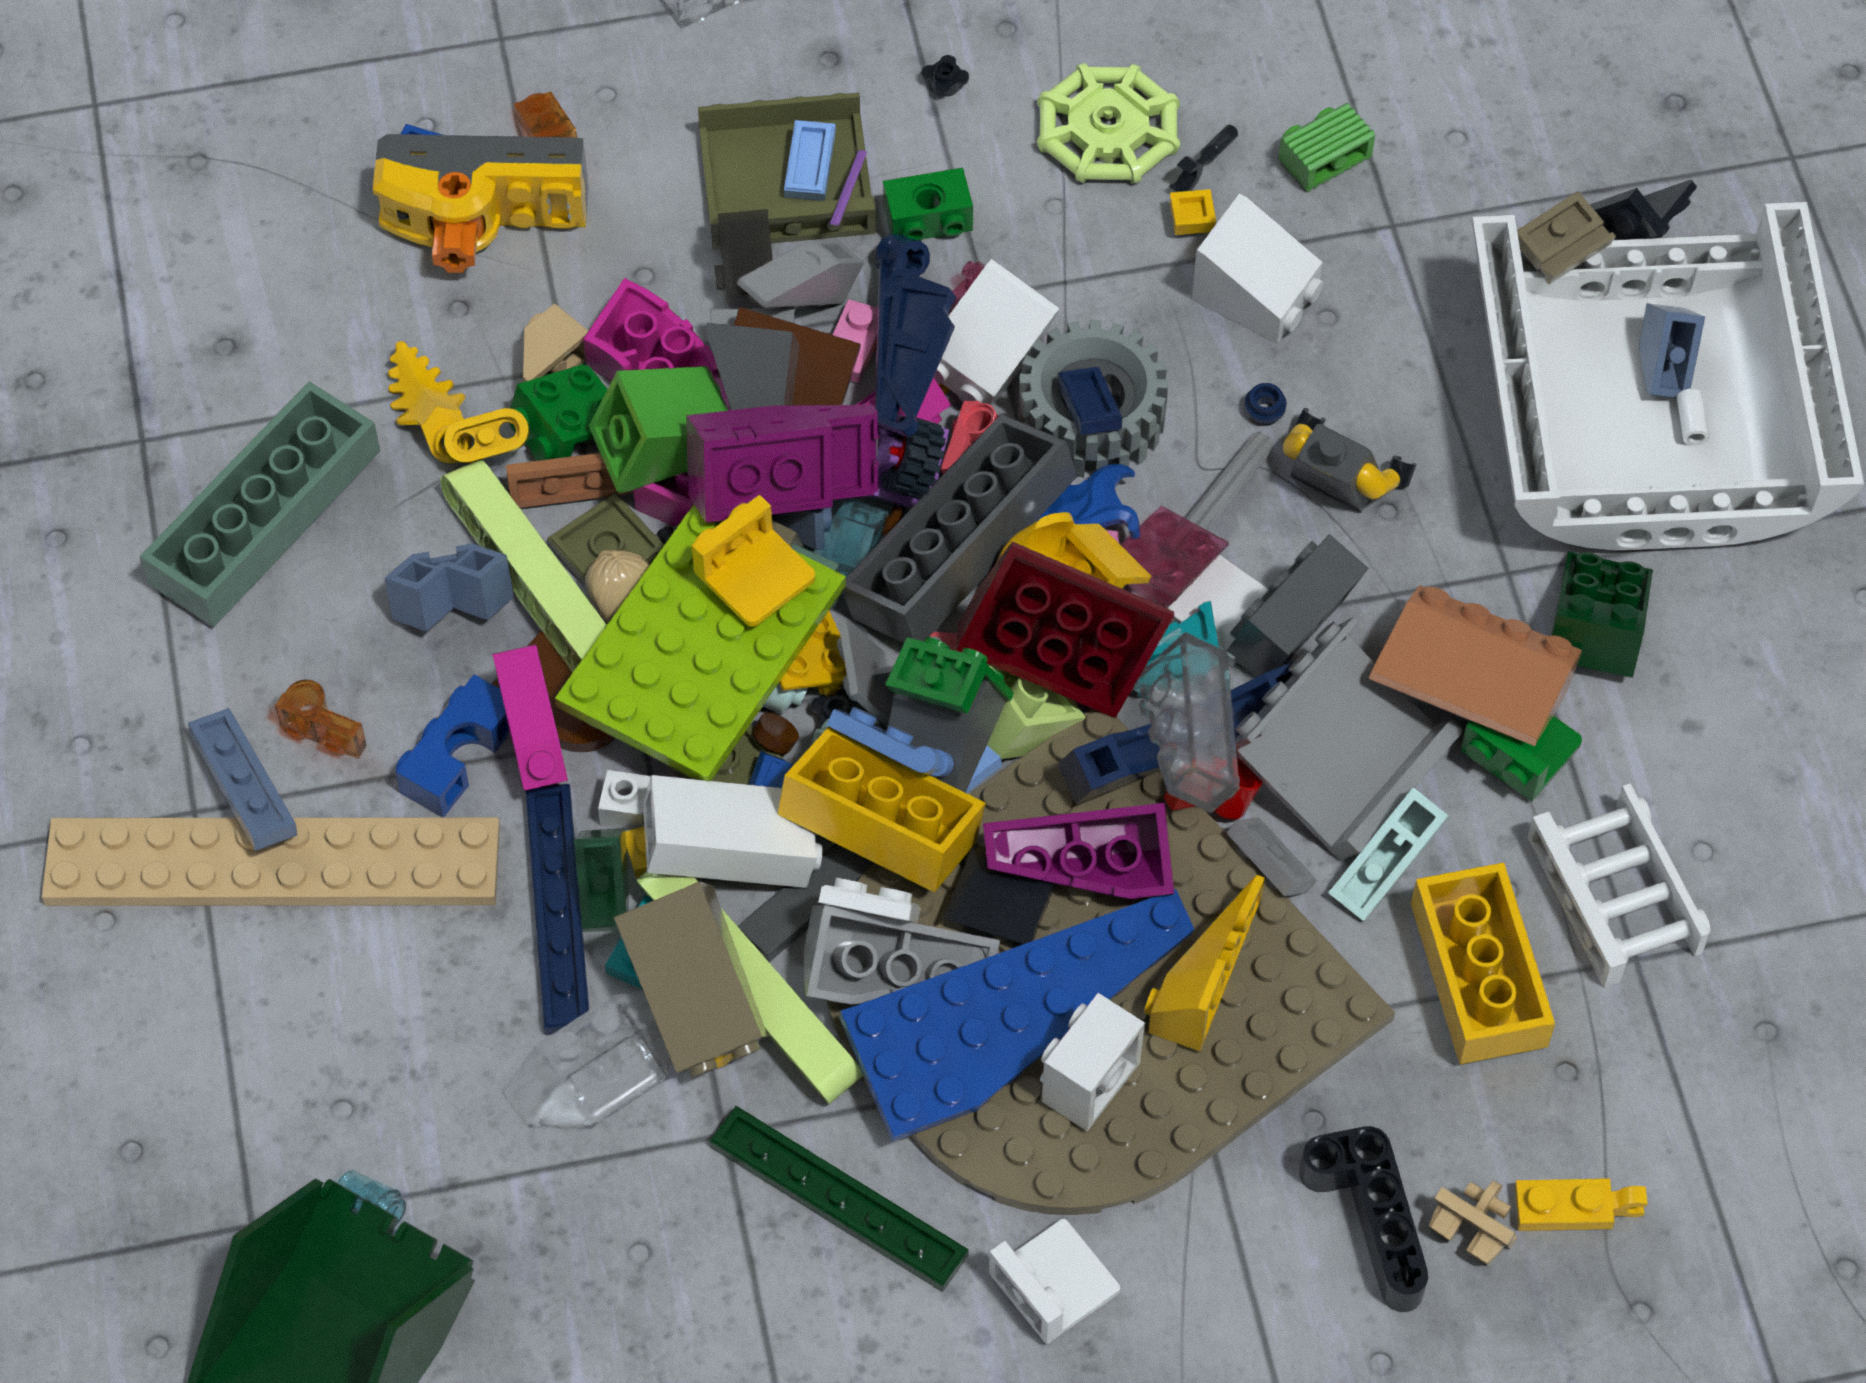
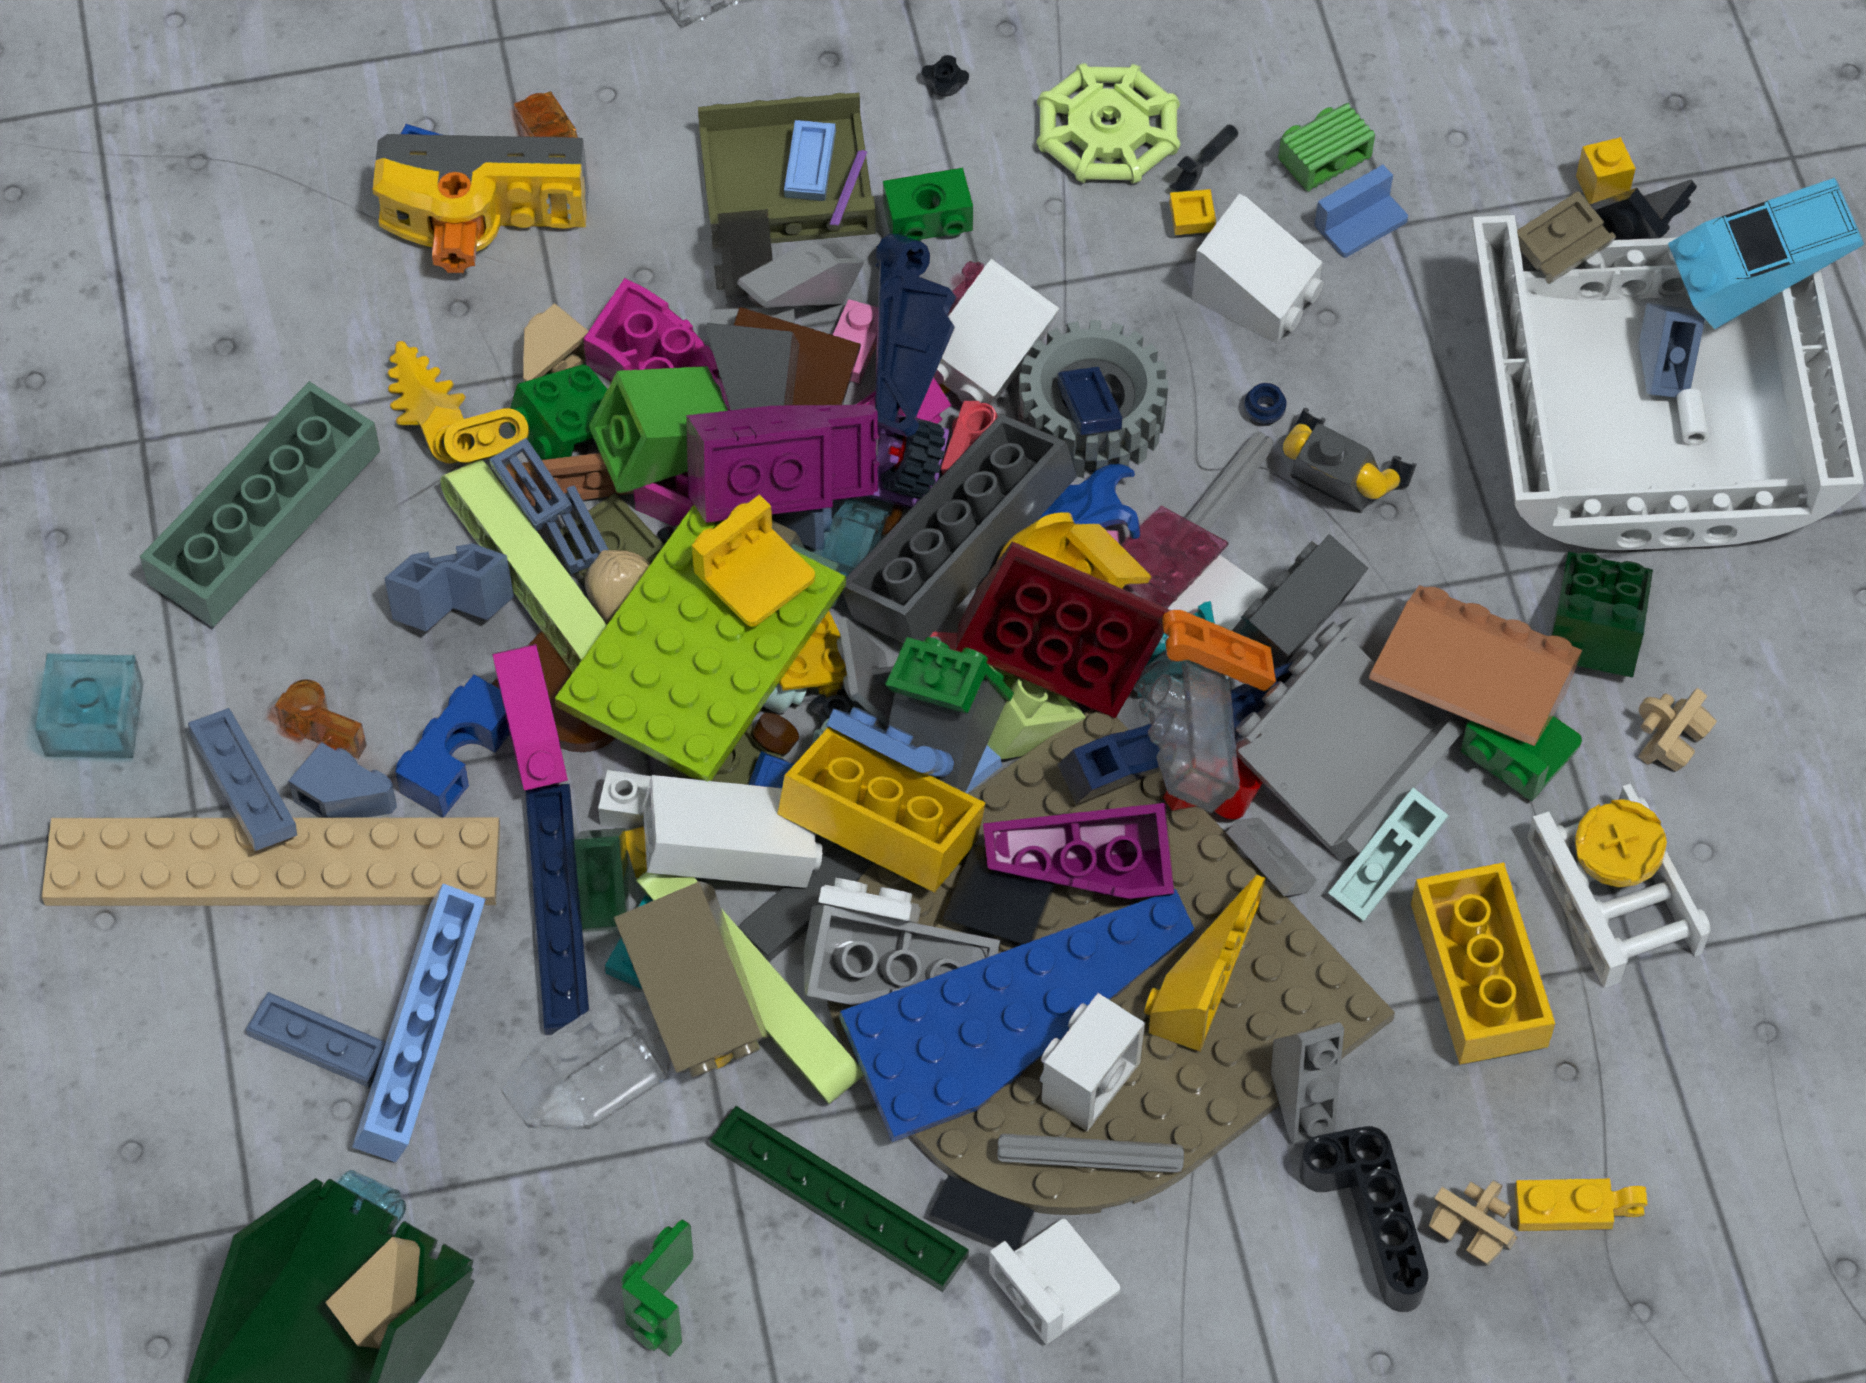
(89, 706): none -> clear light blue brick
(316, 1039): none -> sand blue tile
(337, 787): none -> sand blue slope
(378, 1292): none -> tan slope
(419, 1023): none -> light blue brick
(548, 513): none -> sand blue tile
(589, 526): none -> sand blue tile
(644, 1283): none -> green bracket
(981, 1214): none -> black tile
(1090, 1153): none -> light grey axle
(1218, 649): none -> orange plate
(1307, 1079): none -> light grey slope
(1360, 212): none -> medium blue panel
(1605, 170): none -> yellow brick
(1620, 843): none -> yellow tile
(1670, 722): none -> tan hips
(1763, 249): none -> medium azure slope

